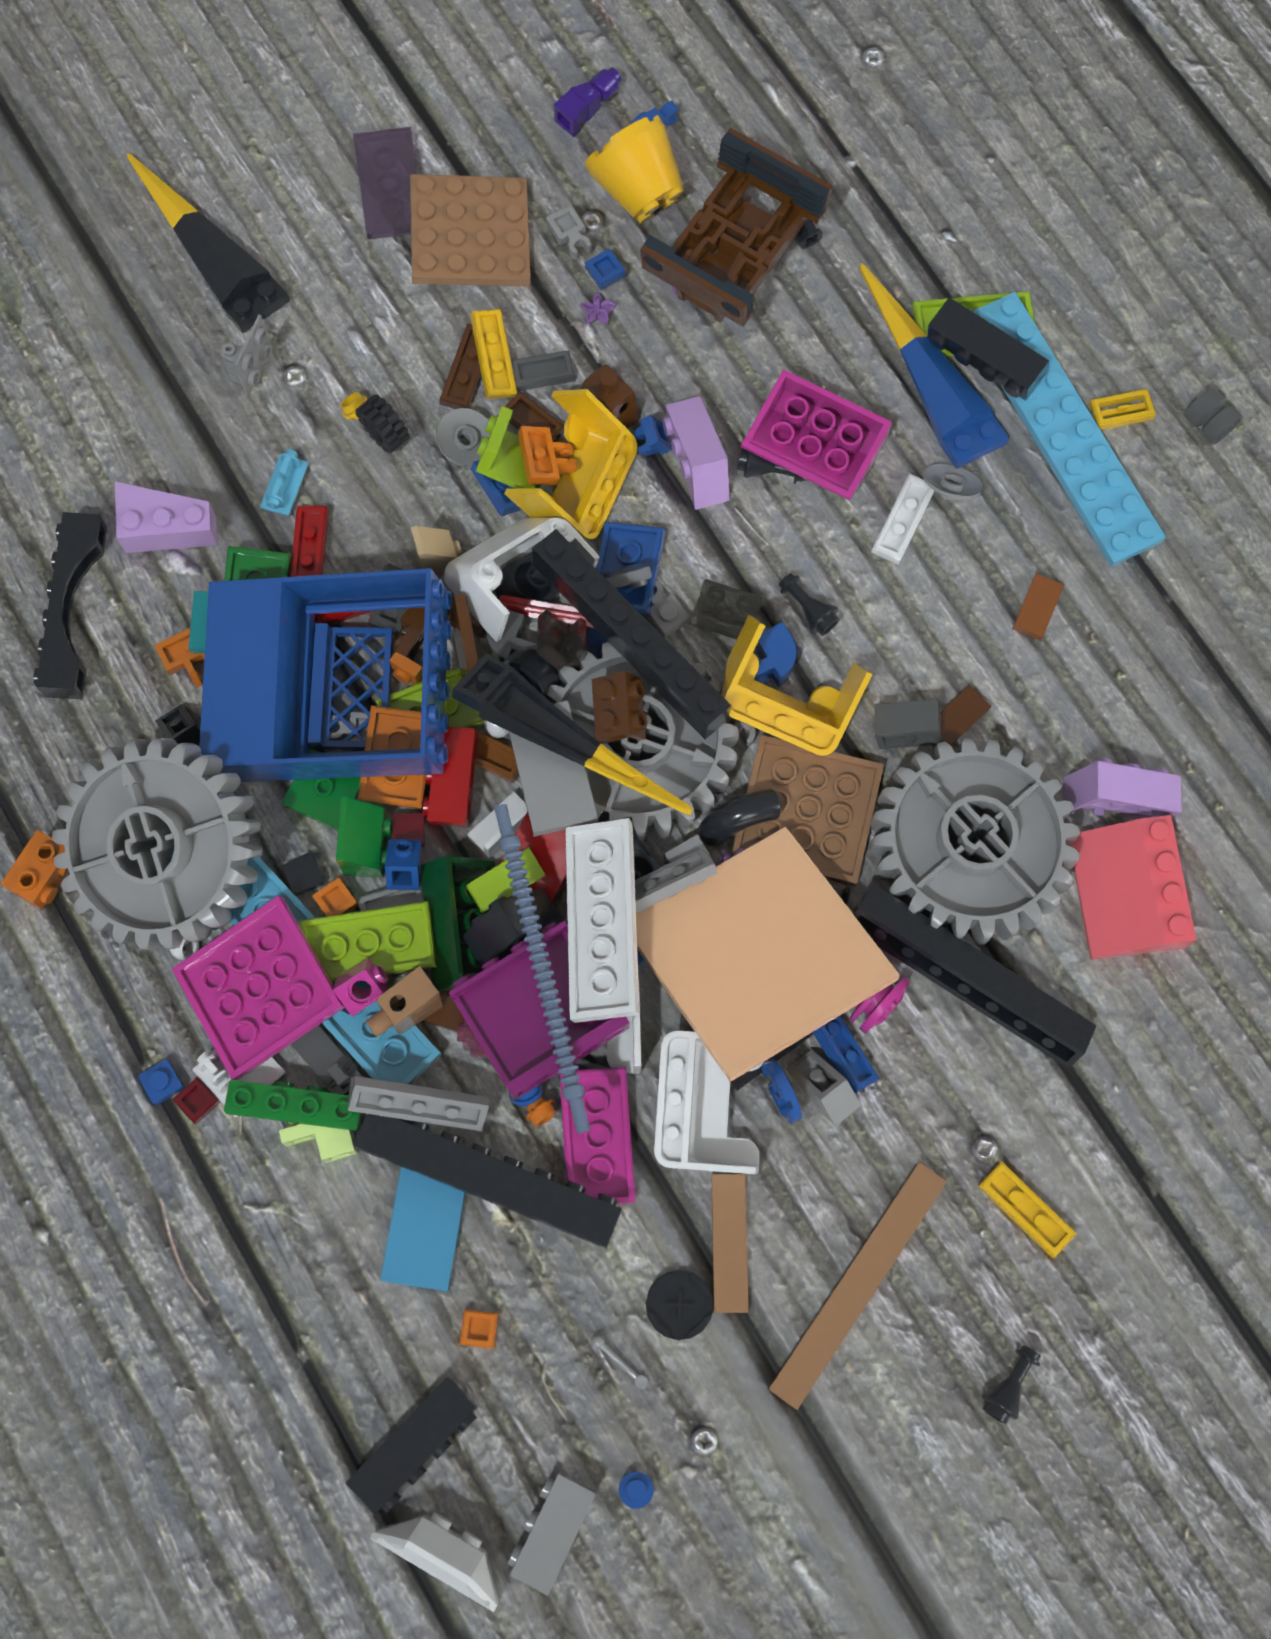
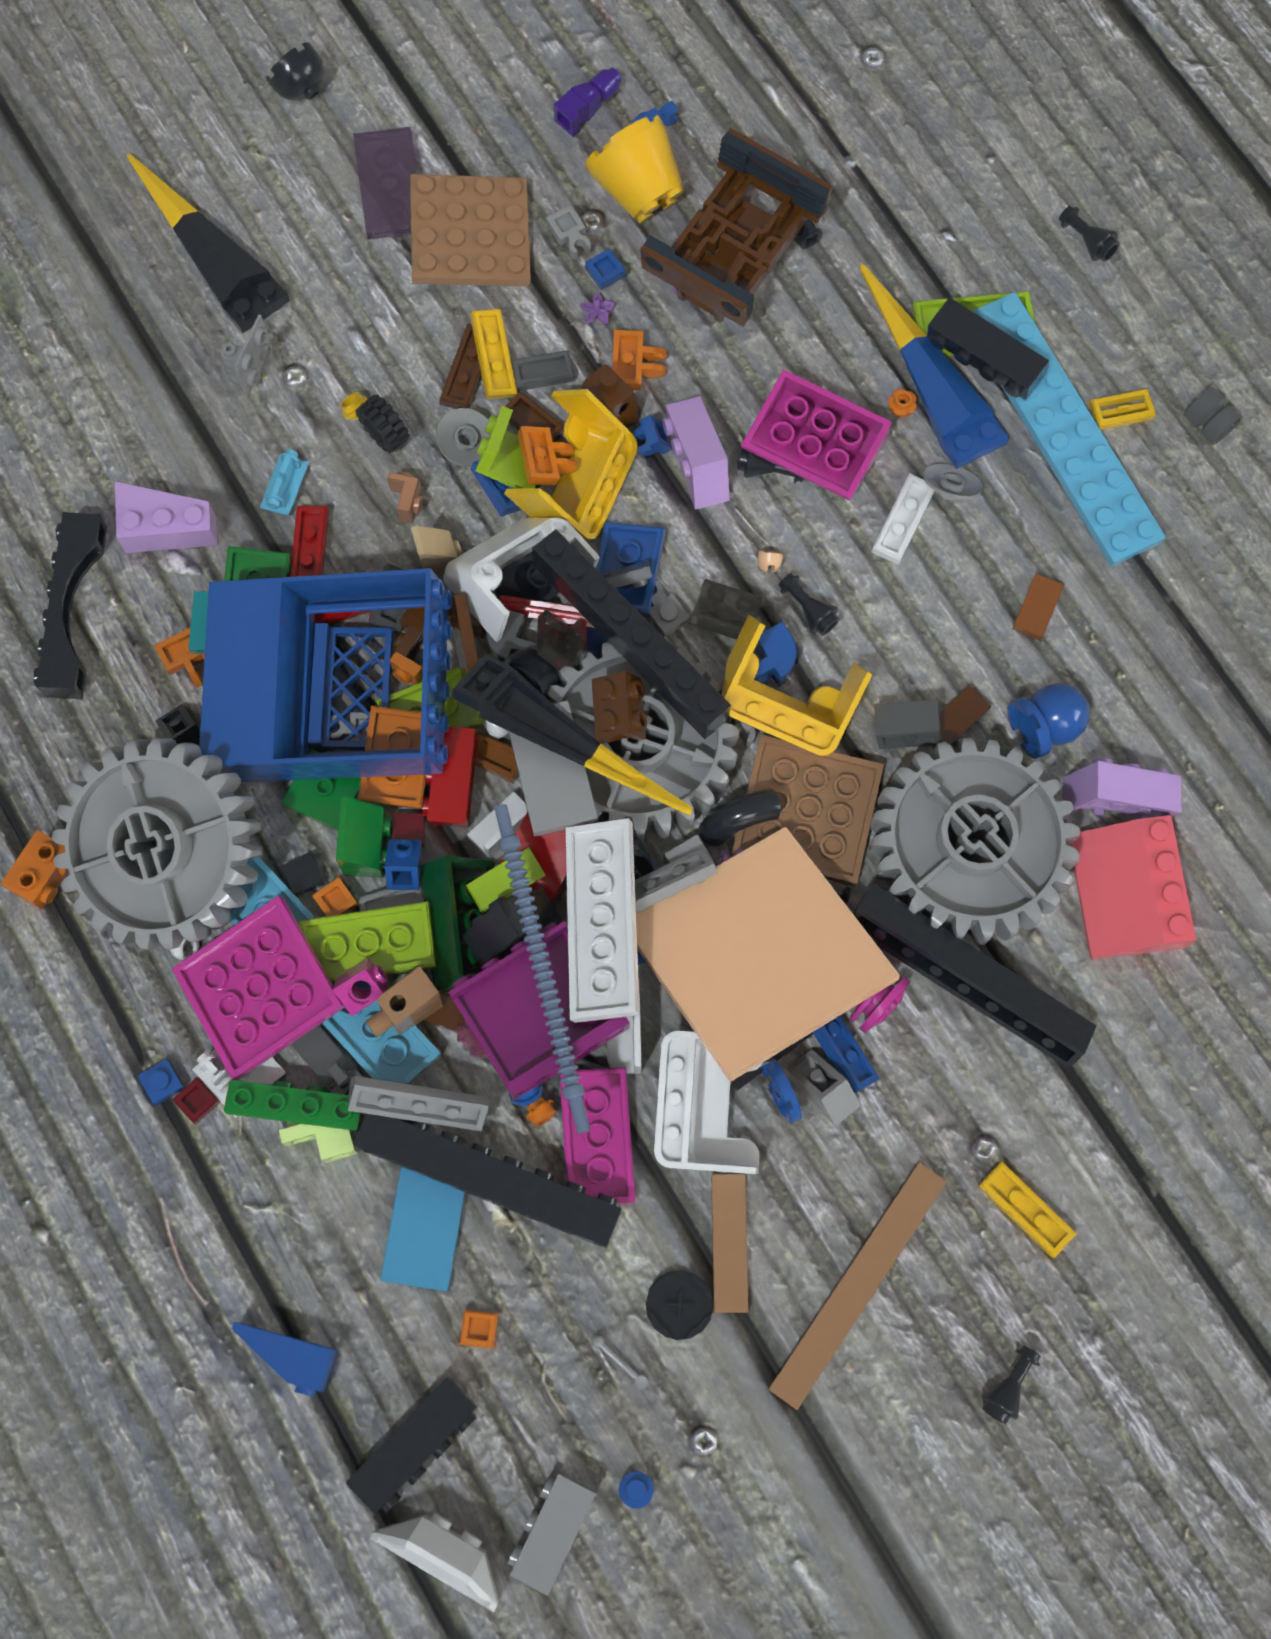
(293, 1359): none -> blue slope
(298, 74): none -> black cylinder
(410, 499): none -> nougat bracket
(628, 356): none -> orange hinge
(768, 558): none -> light nougat hinge
(902, 410): none -> orange plate
(1051, 717): none -> blue tile
(1099, 242): none -> black piece

